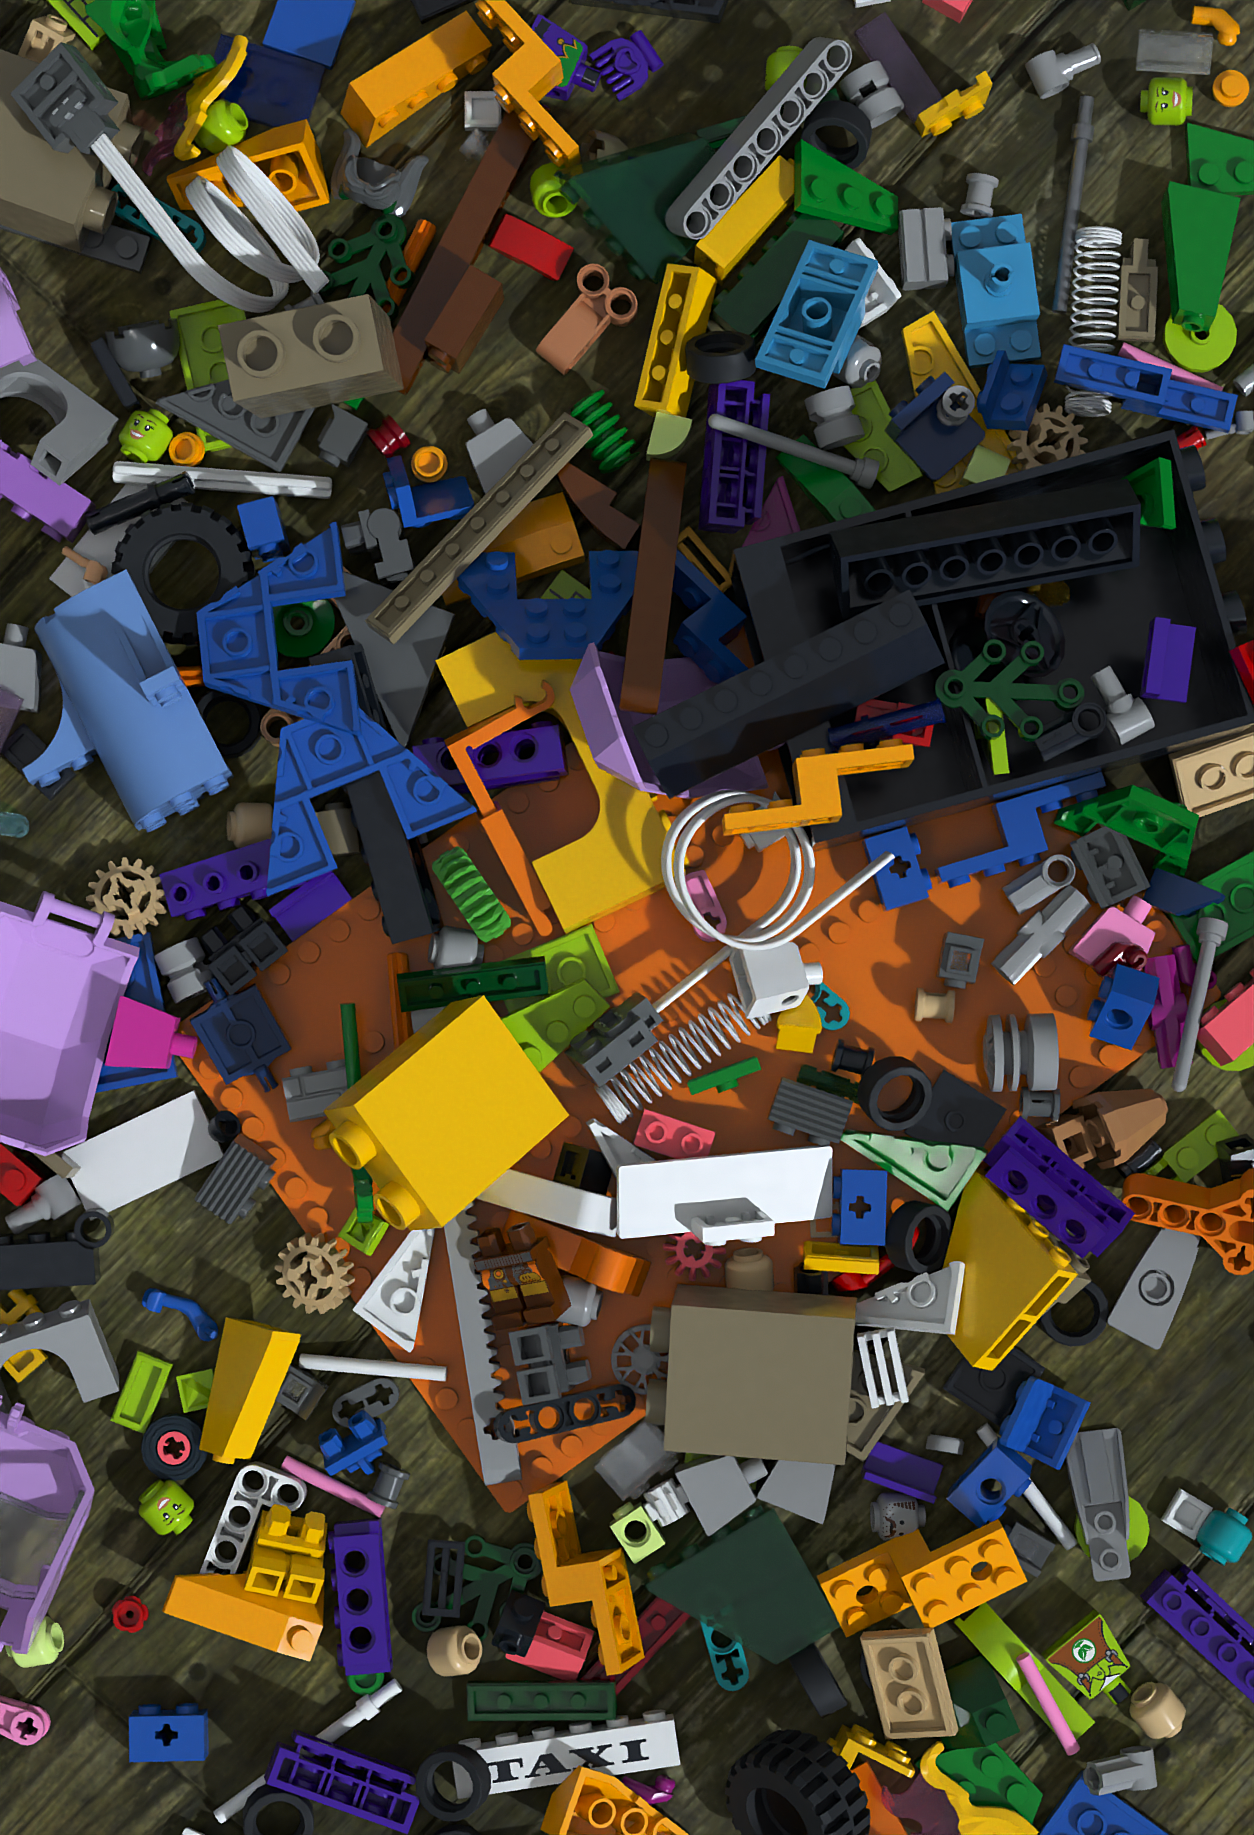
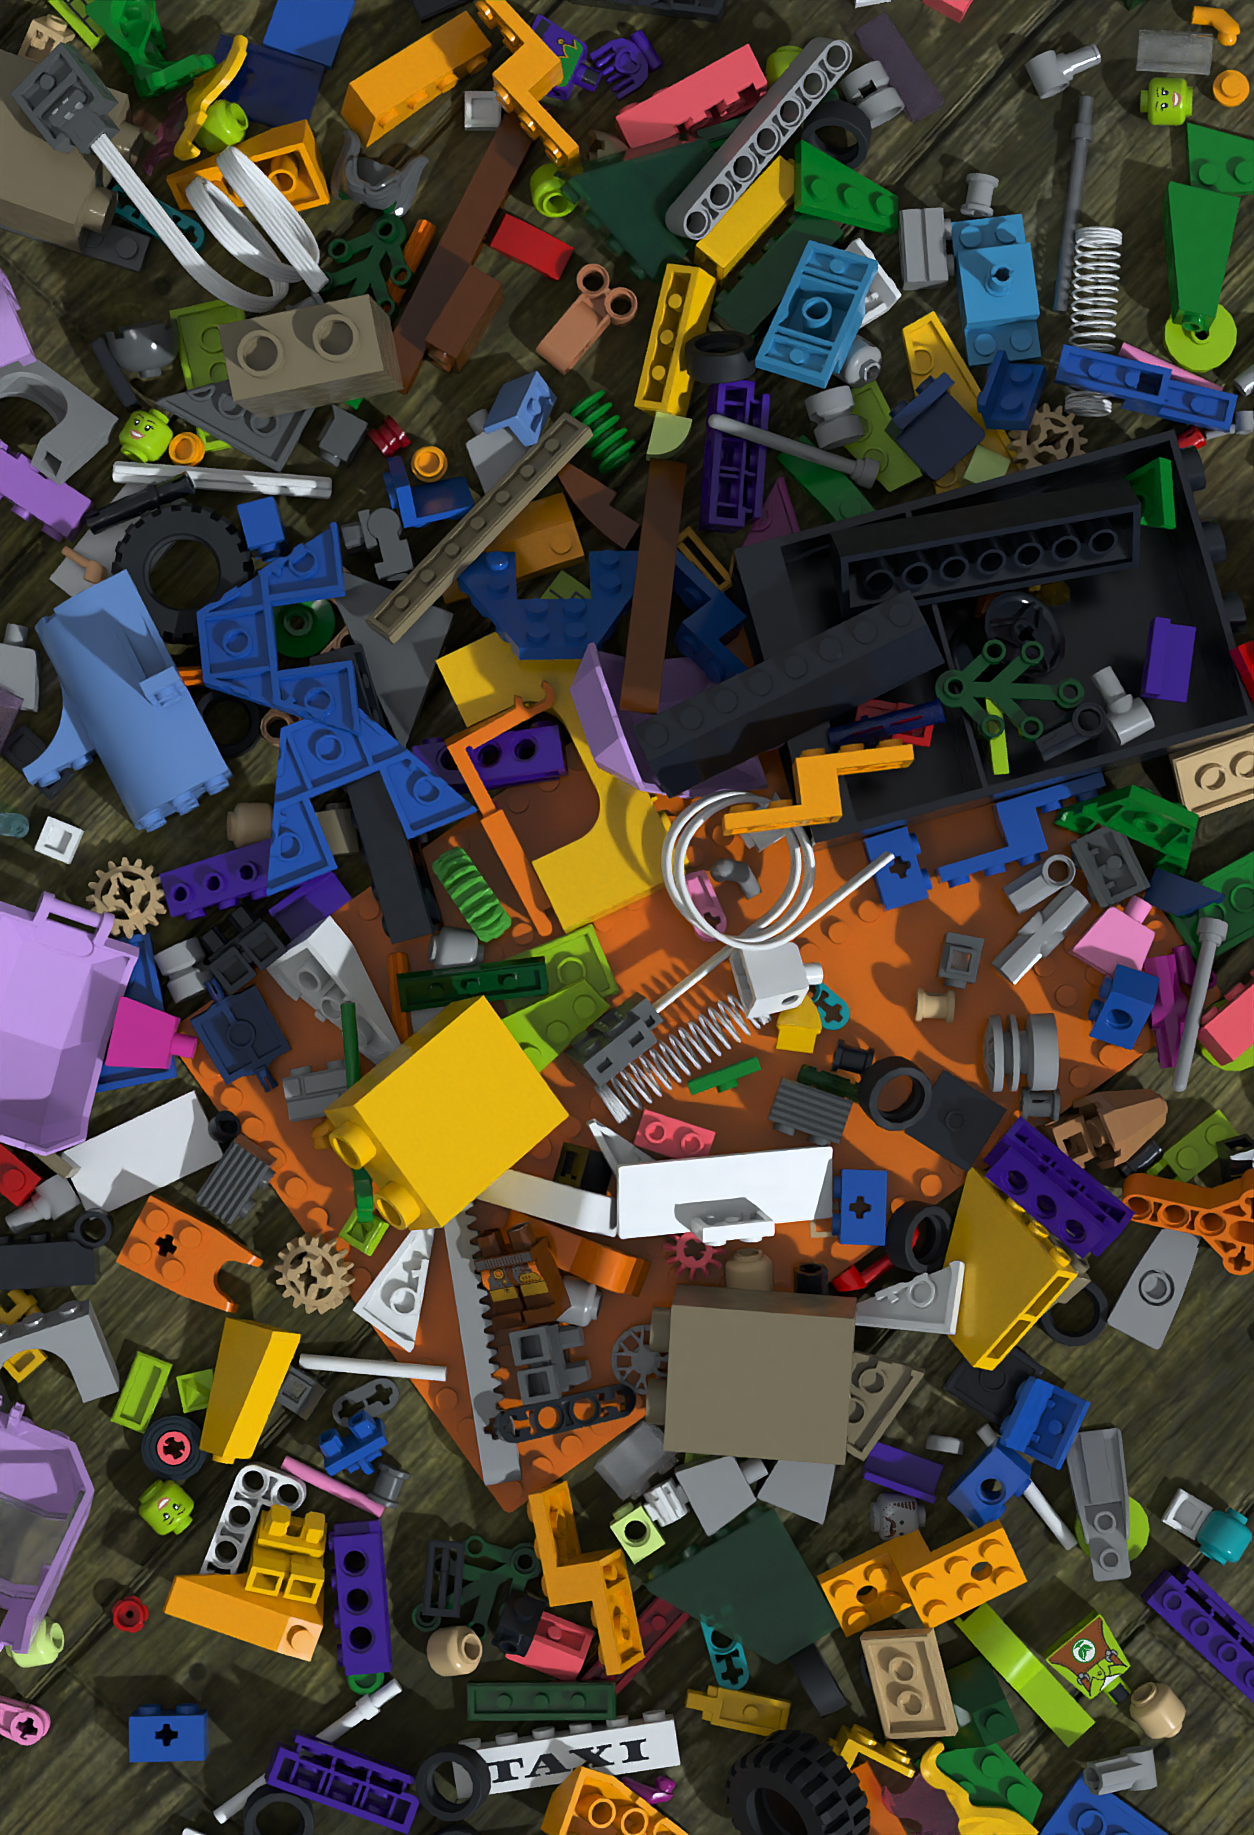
(59, 840): none -> white tile
(198, 1256): none -> orange brick
(203, 1324): blue piece -> none
(328, 972): none -> white wedge
(474, 144): clear plate -> none
(522, 406): none -> medium blue panel
(699, 101): none -> coral wedge
(737, 872): none -> light grey arm
(740, 1709): none -> yellow hinge
(840, 1257): yellow tile -> none
(888, 1397): white tile -> none
(927, 1166): wing -> none
(950, 396): light grey bush -> none
(956, 104): yellow wing -> none
(1029, 1547): dark grey window -> none
(1048, 1703): bright pink bar -> none
(1119, 953): dark red arm -> none
(1137, 295): dark tan hinge -> none

